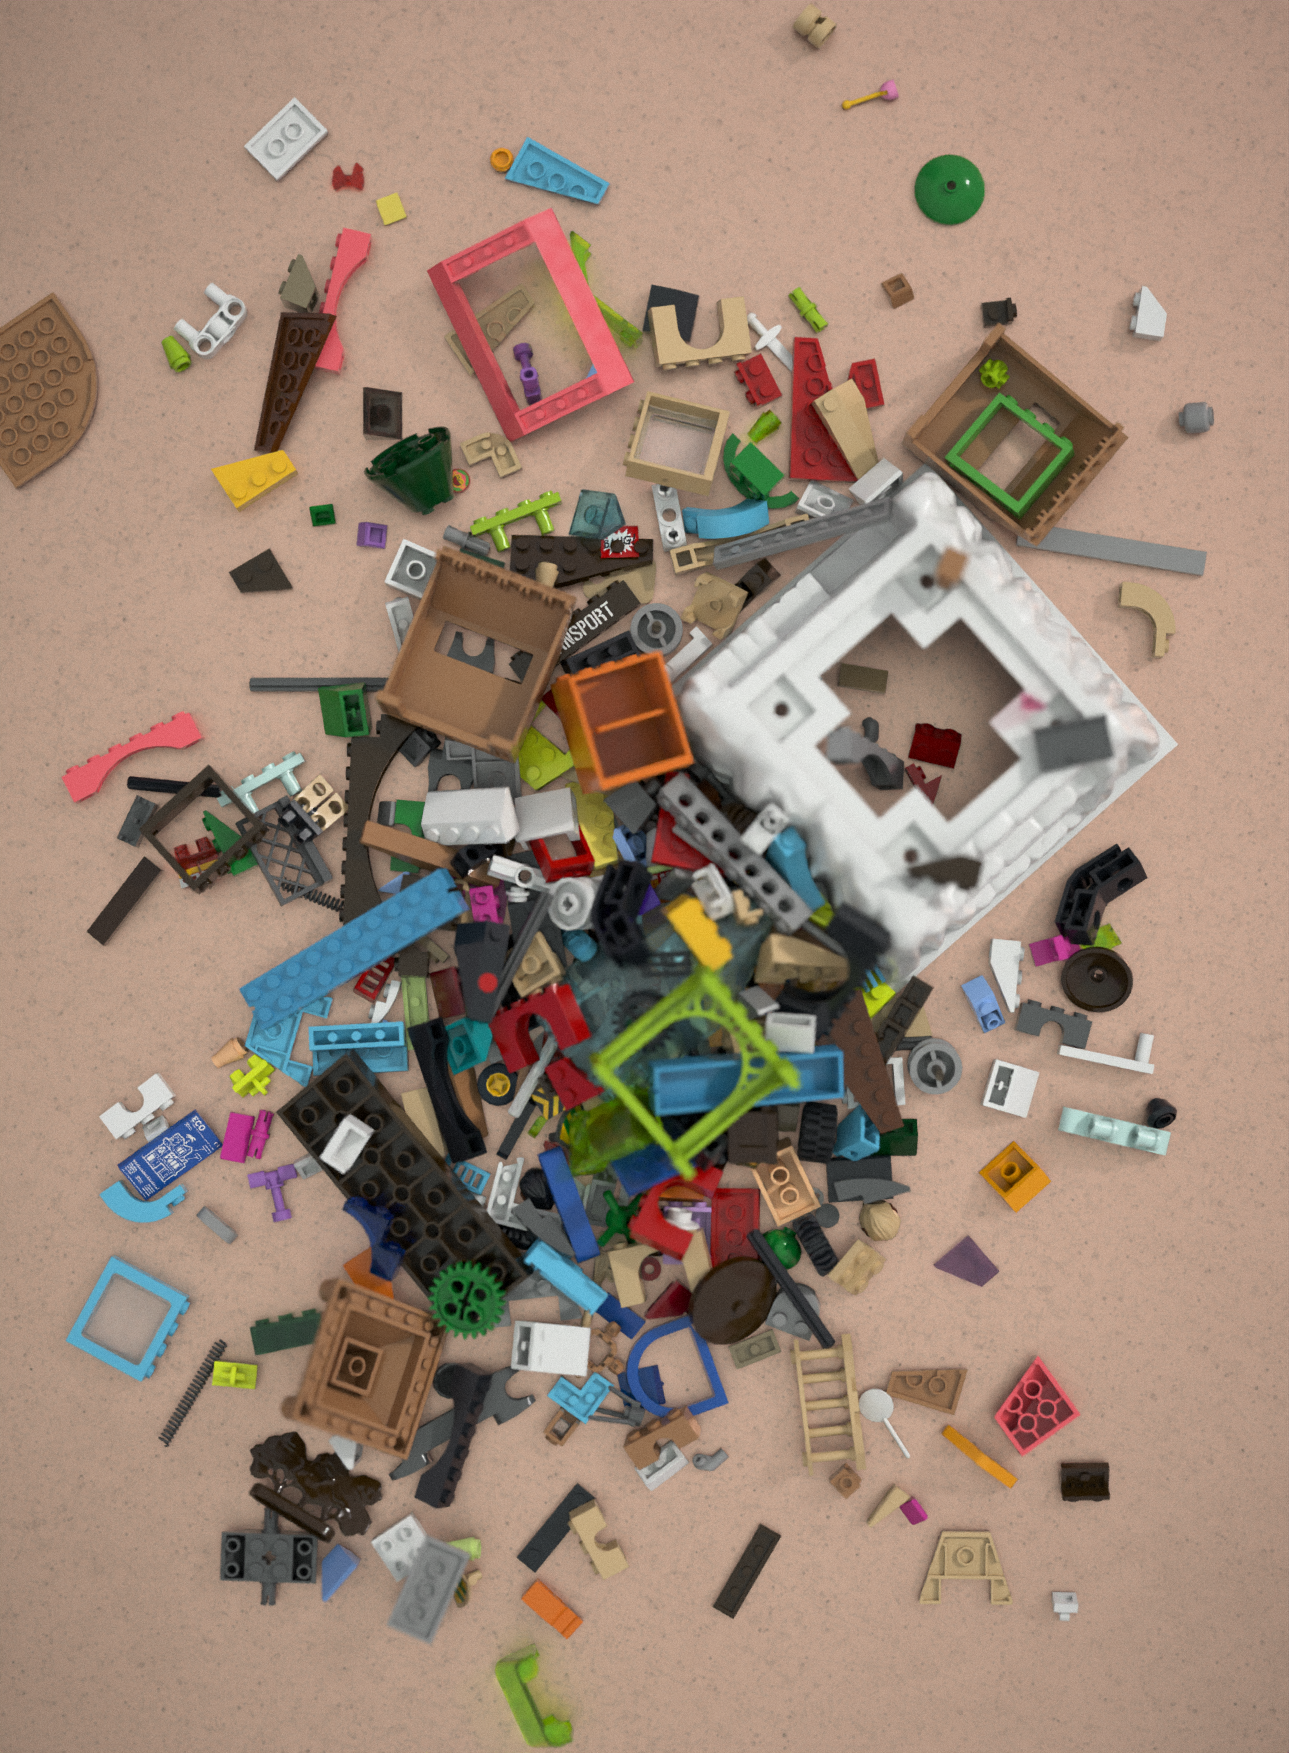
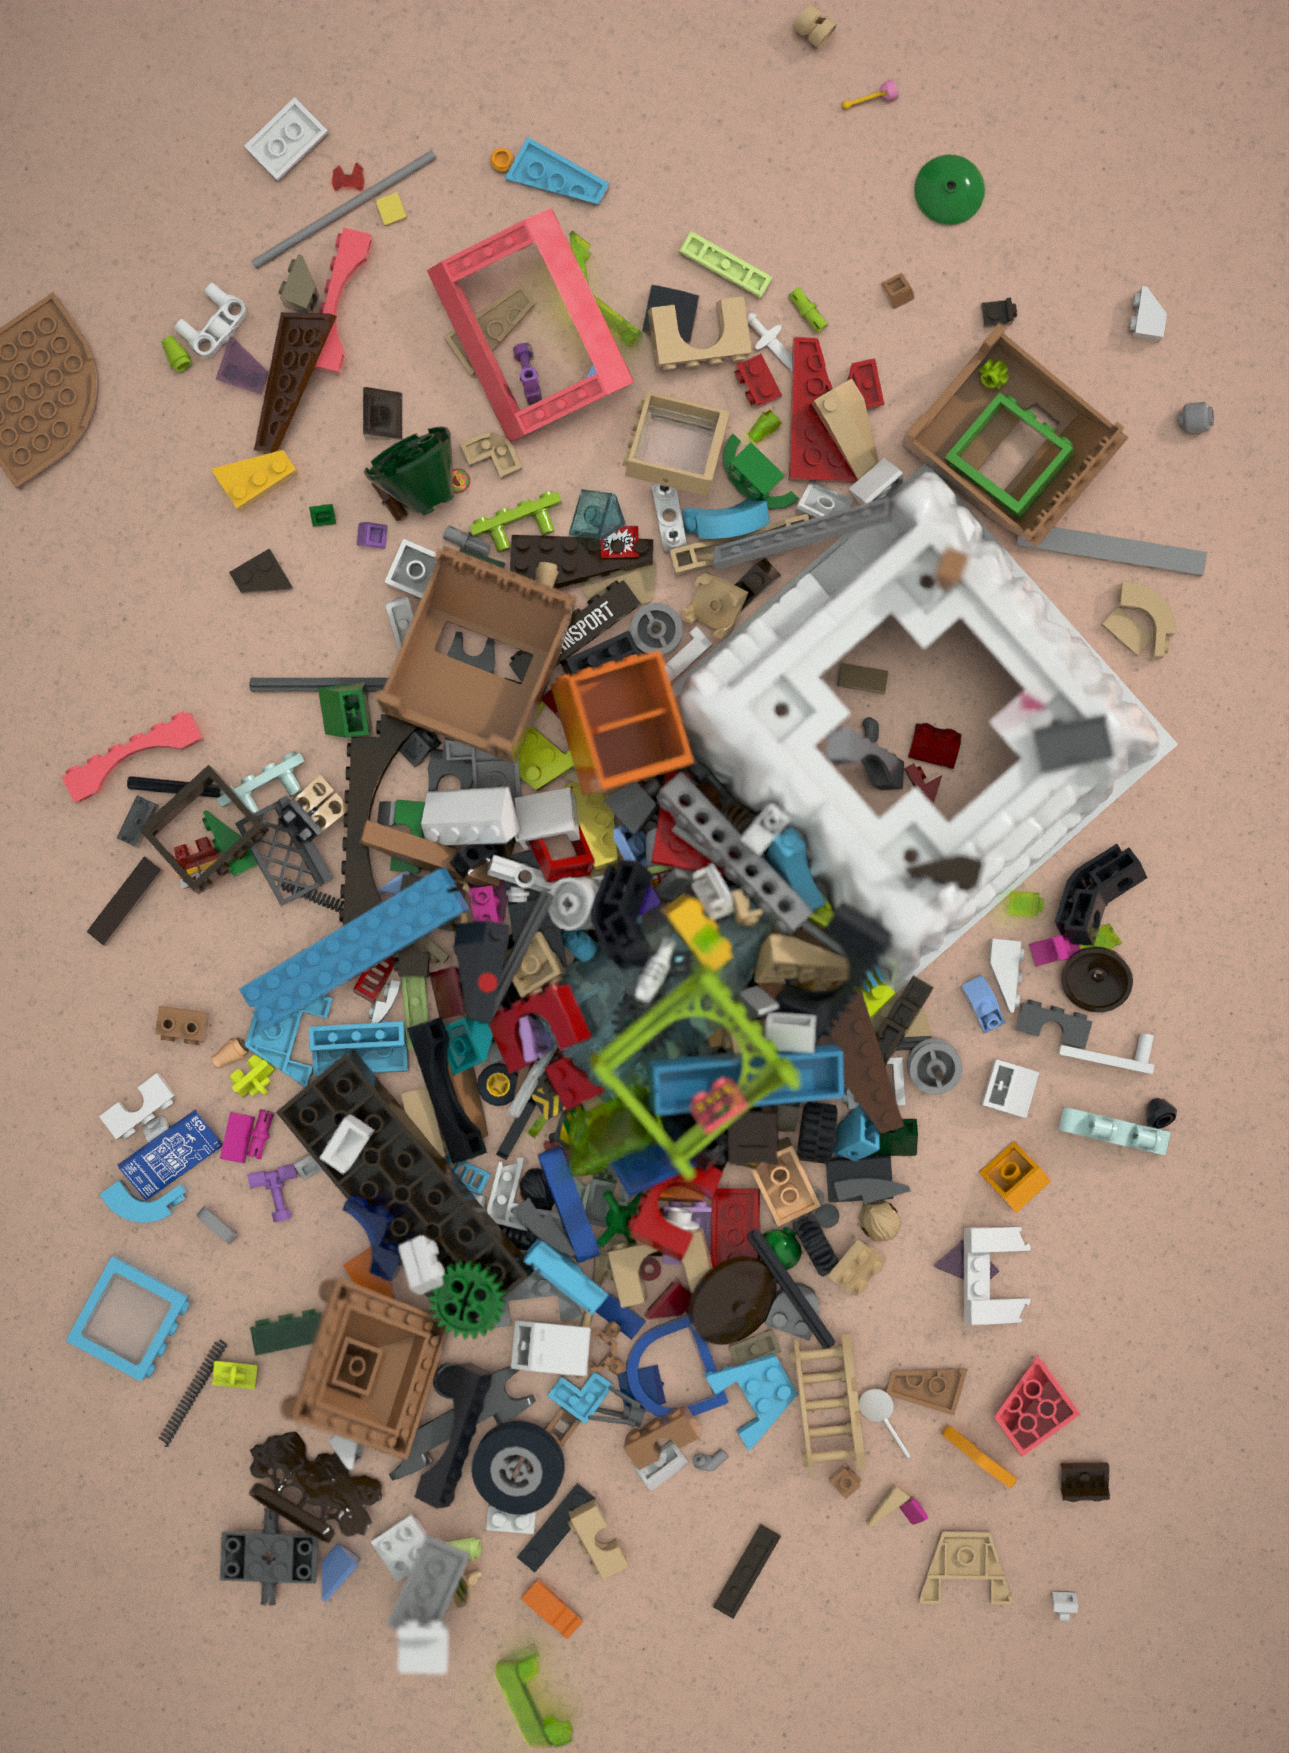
(181, 1024): none -> medium nougat brick
(241, 369): none -> clear purple wing
(343, 209): none -> light grey piece
(395, 508): none -> reddish brown axle
(421, 1264): none -> white brick
(423, 1647): none -> white bracket
(494, 1458): none -> black wheel
(508, 1522): none -> white plate
(534, 1038): none -> lavender wing
(655, 971): none -> white hinge
(707, 939): none -> clear neon green slope
(718, 1104): none -> slope
(725, 264): none -> yellowish green plate
(765, 1389): none -> medium azure wing
(977, 1303): none -> white wedge
(1025, 903): none -> clear neon green bracket
(1127, 631): none -> tan tile

